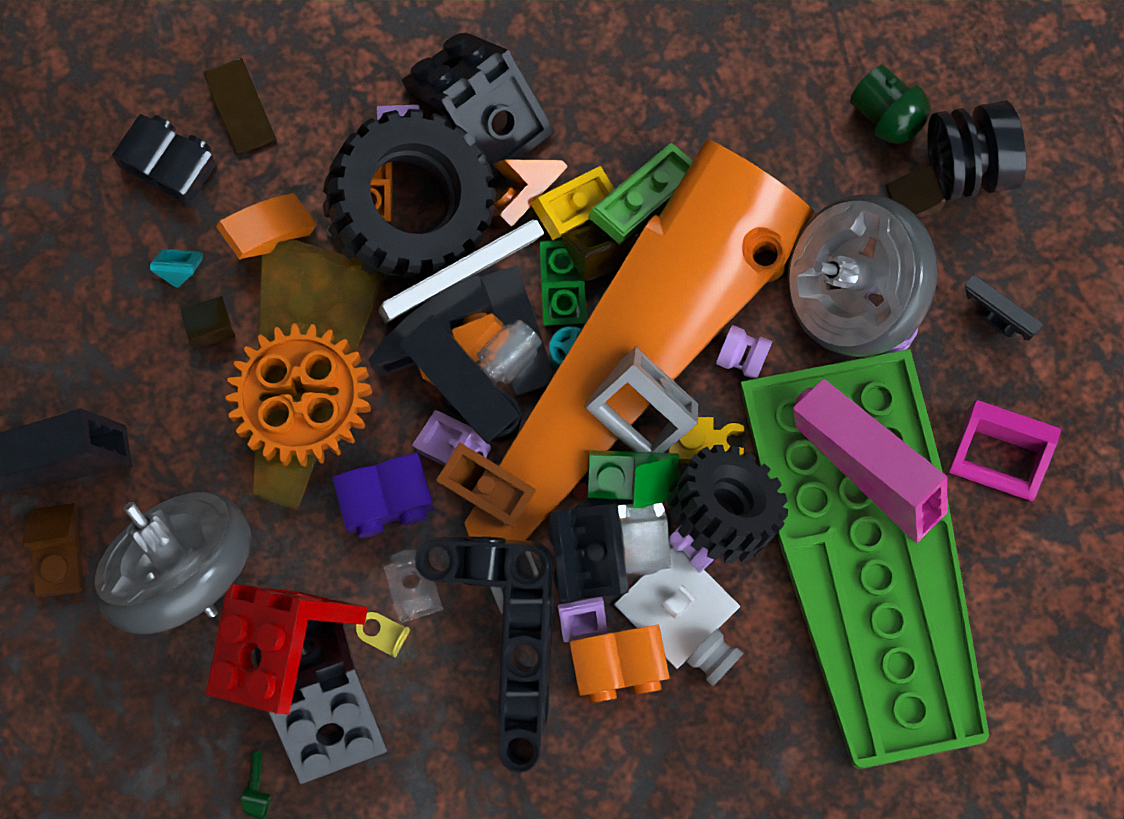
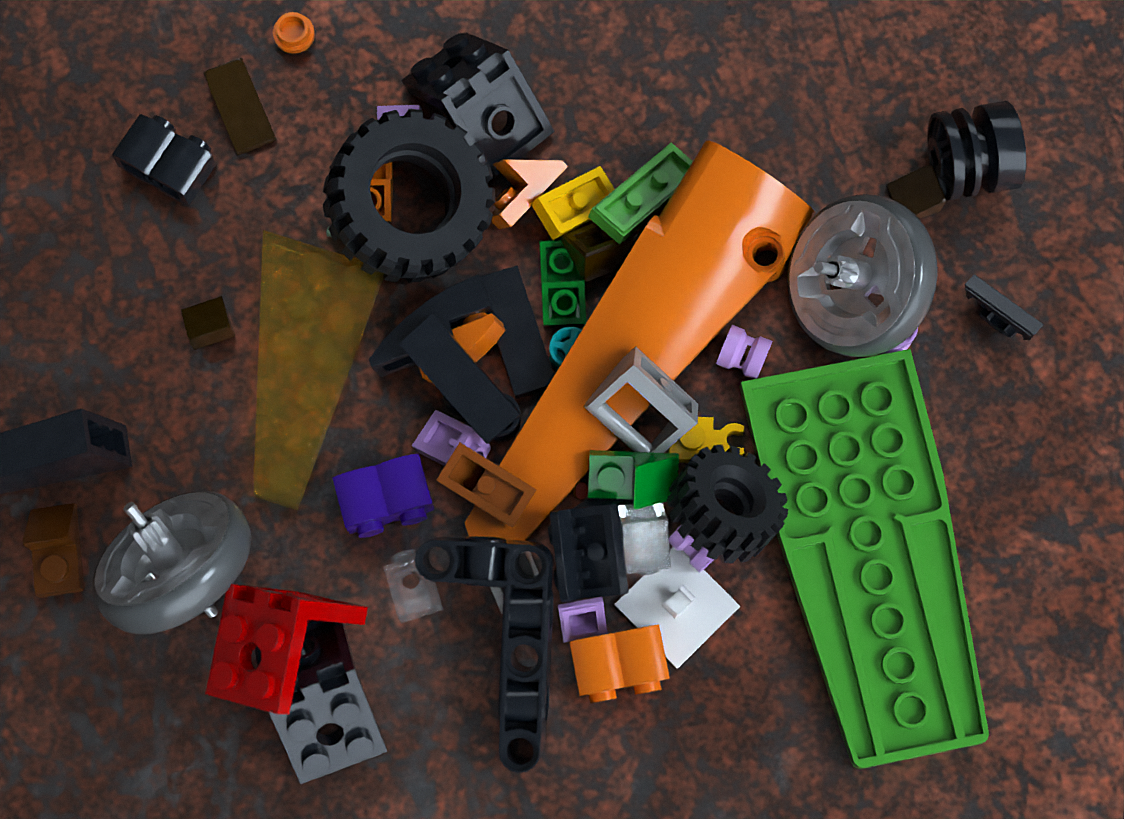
(175, 265): teal slope -> none
(253, 801): dark green hand -> none
(264, 224): orange slope -> none
(293, 33): none -> orange plate
(299, 433): orange gear -> none
(389, 637): light yellow piece -> none
(460, 271): white tile -> none
(509, 352): clear brick -> none
(714, 657): light grey wheel -> none
(873, 458): dark pink slope -> none
(891, 105): dark green piece -> none
(1014, 430): dark pink tile -> none

